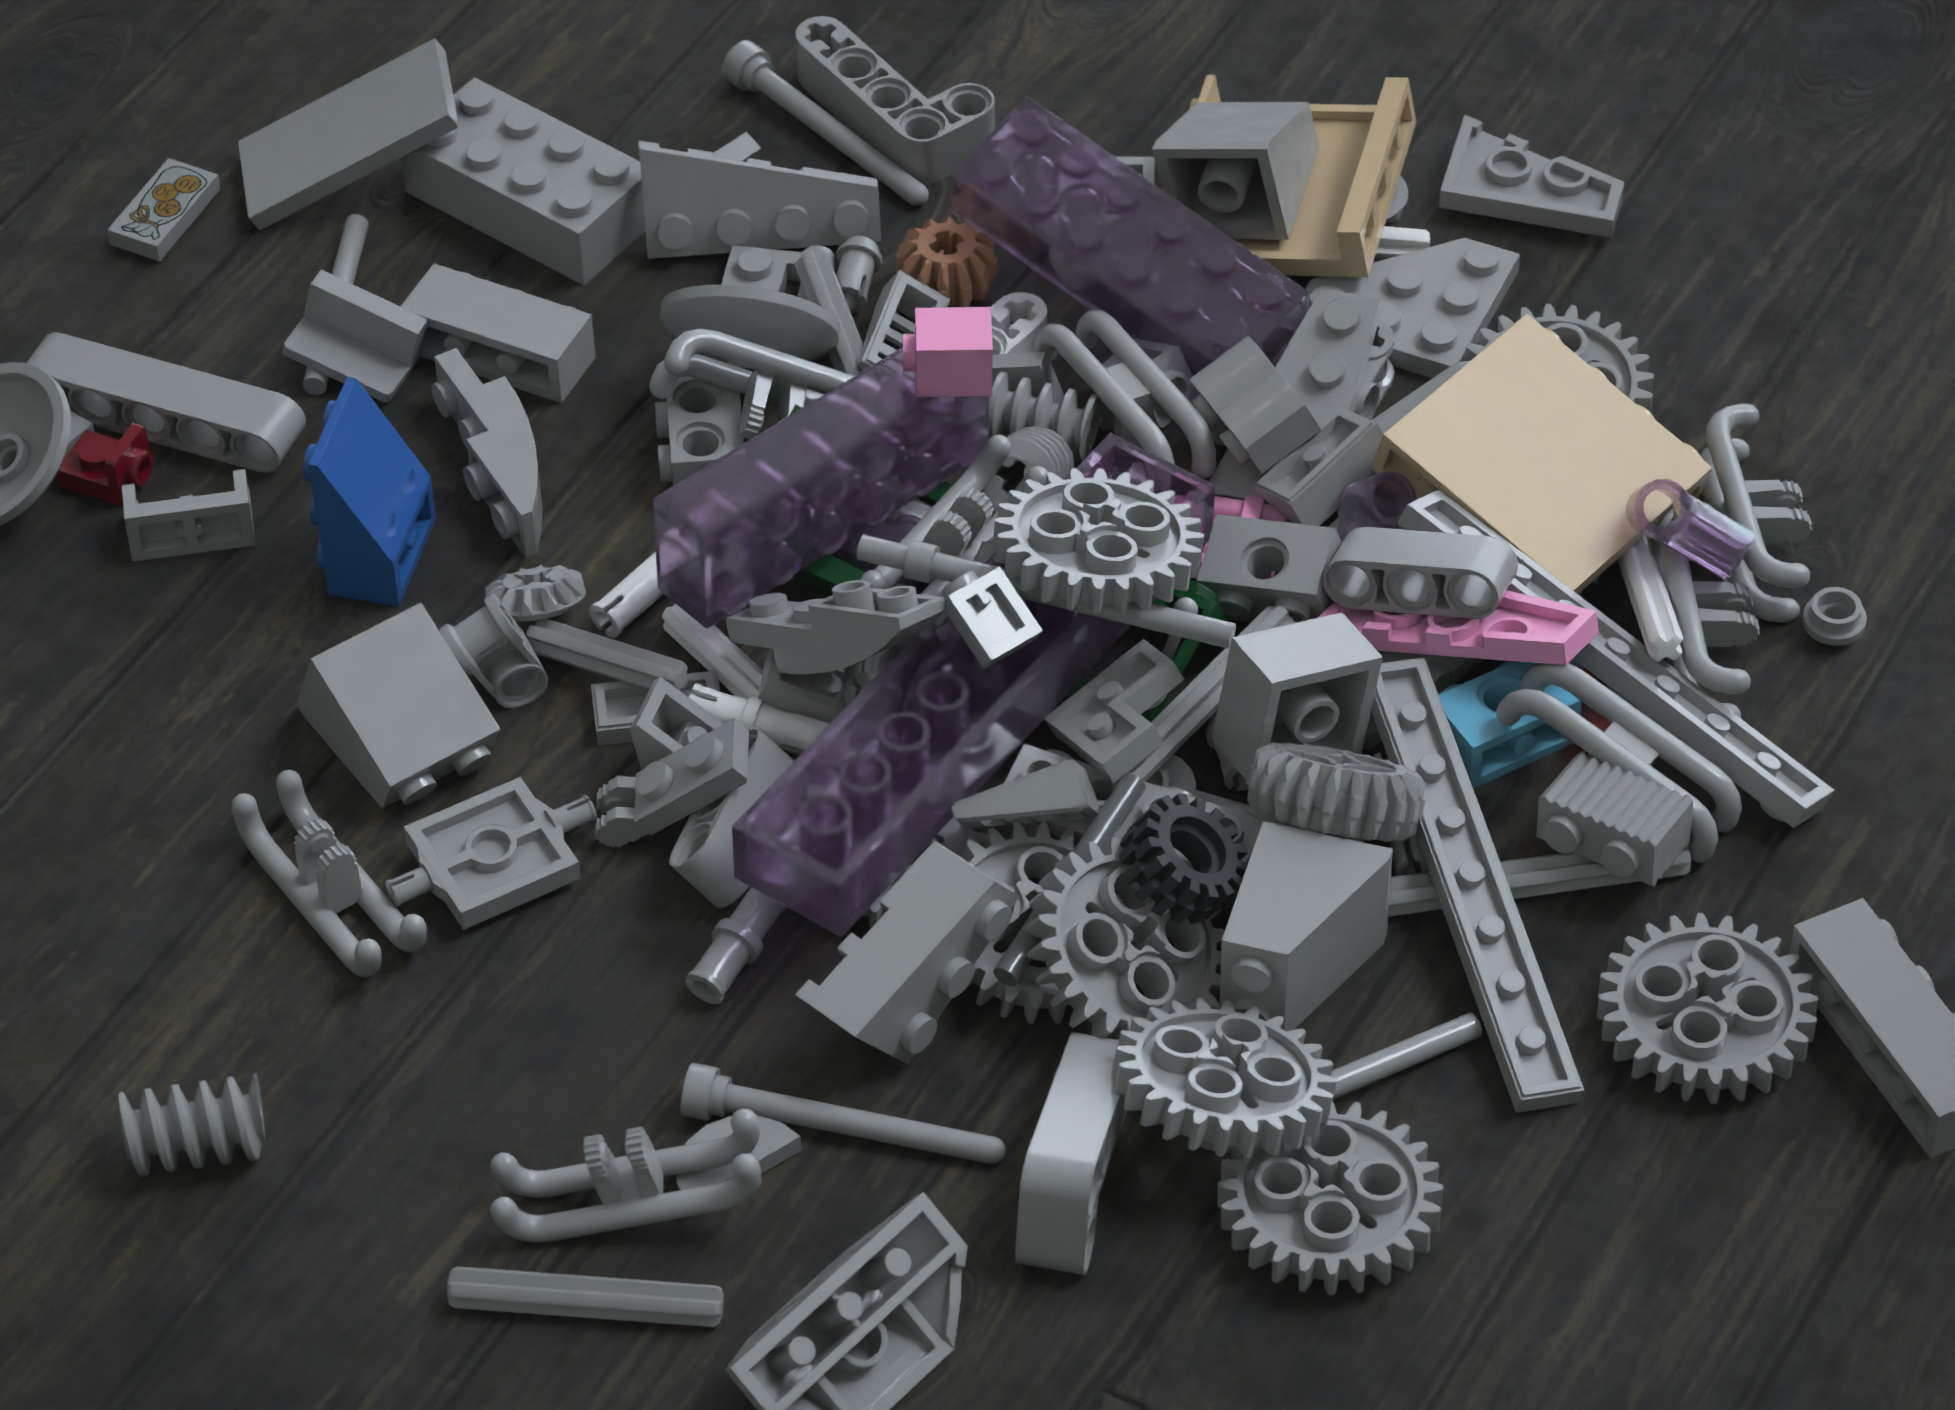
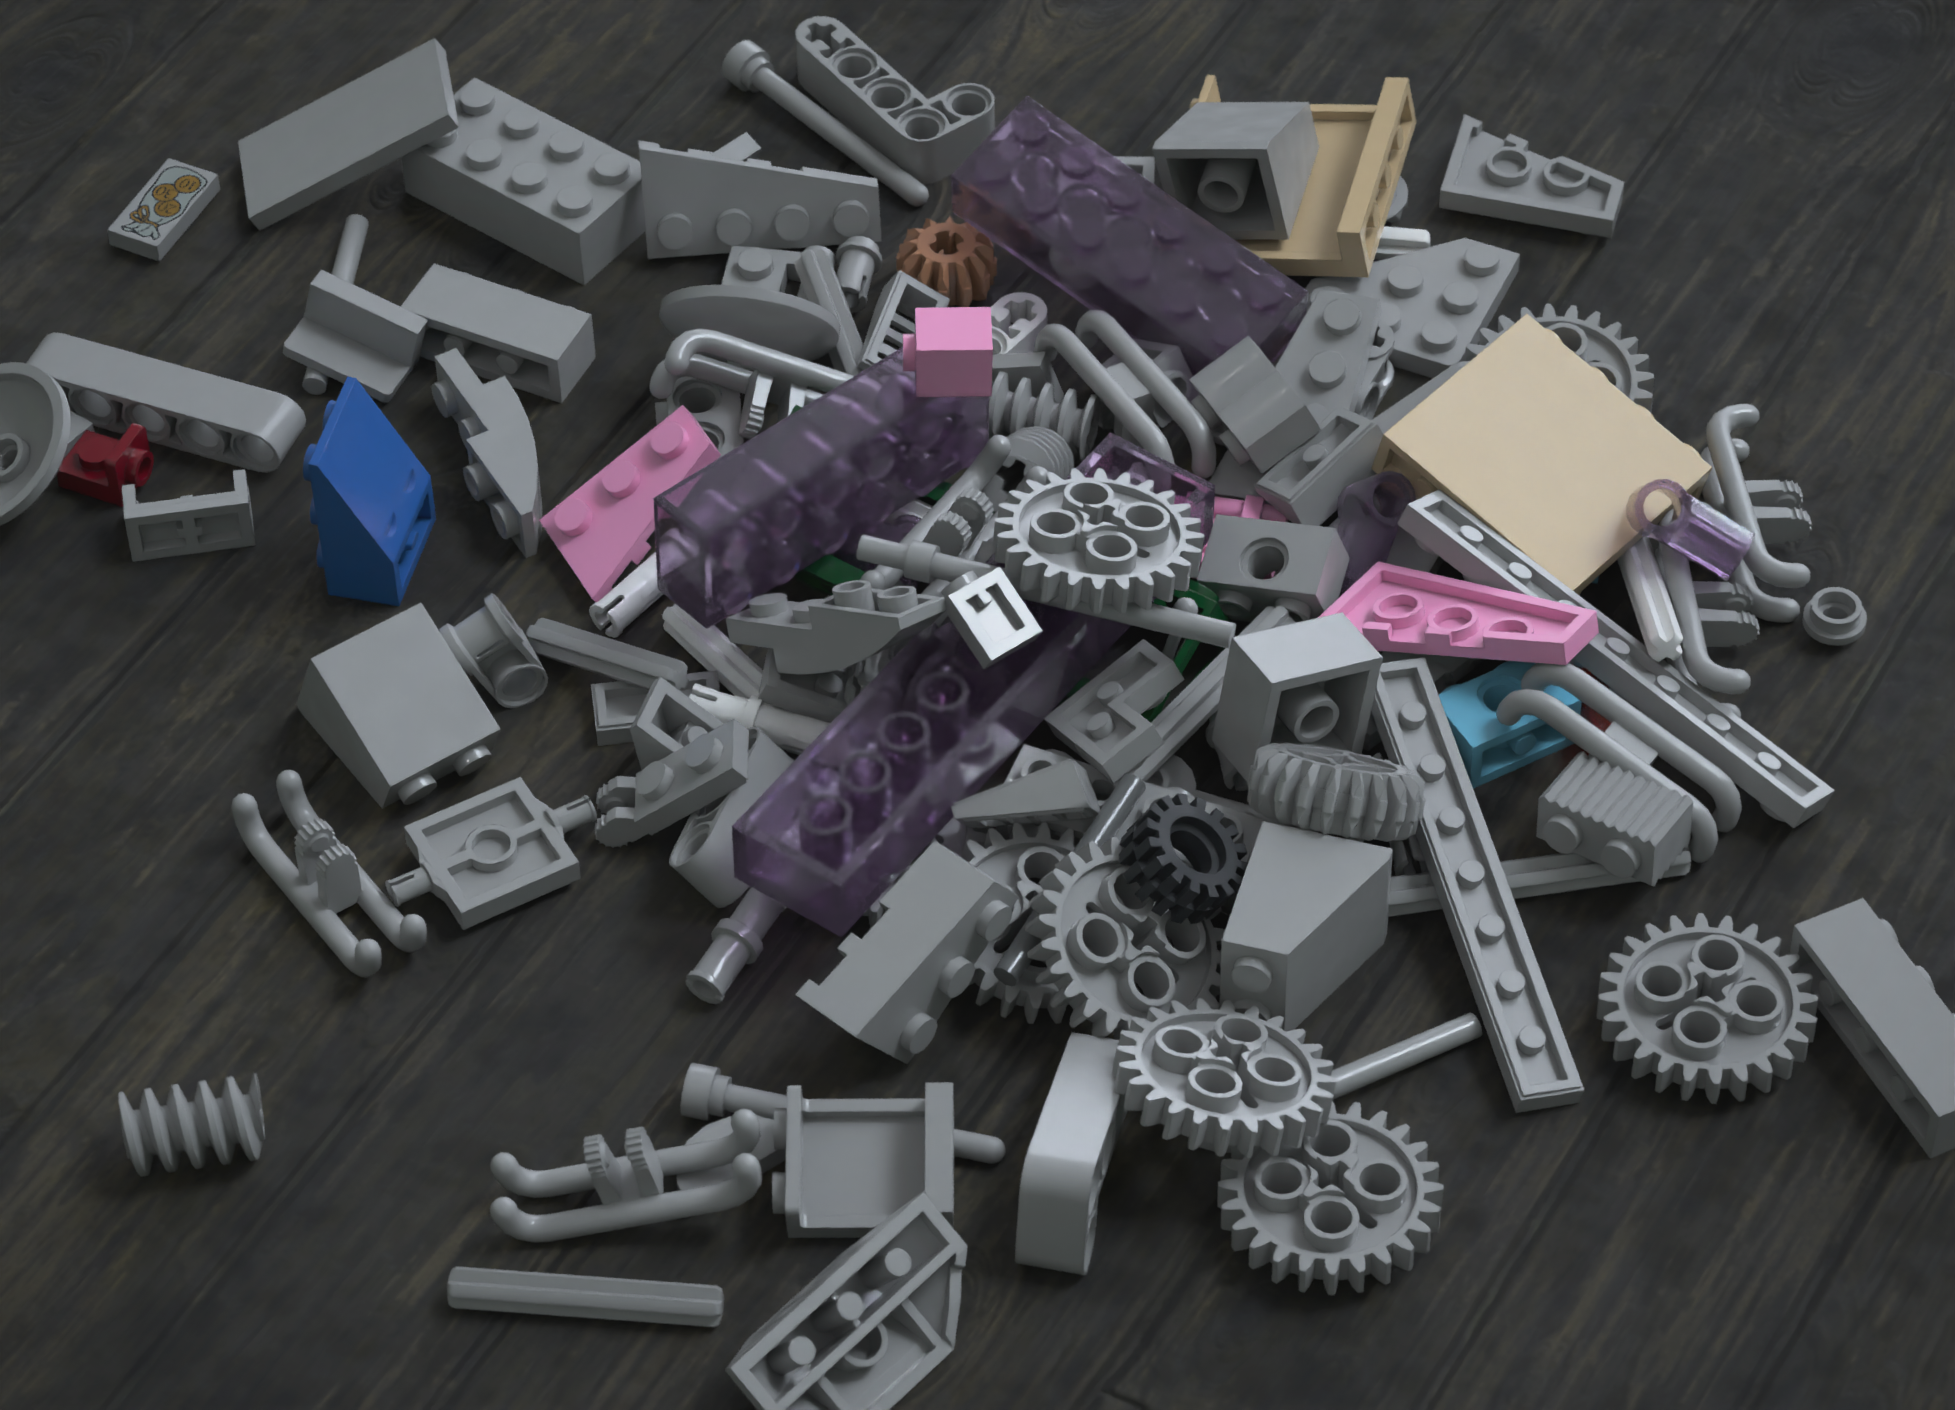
(538, 592): light grey gear -> none
(613, 513): none -> bright pink wing
(862, 1160): none -> light grey panel
(1420, 572): light grey beam -> none

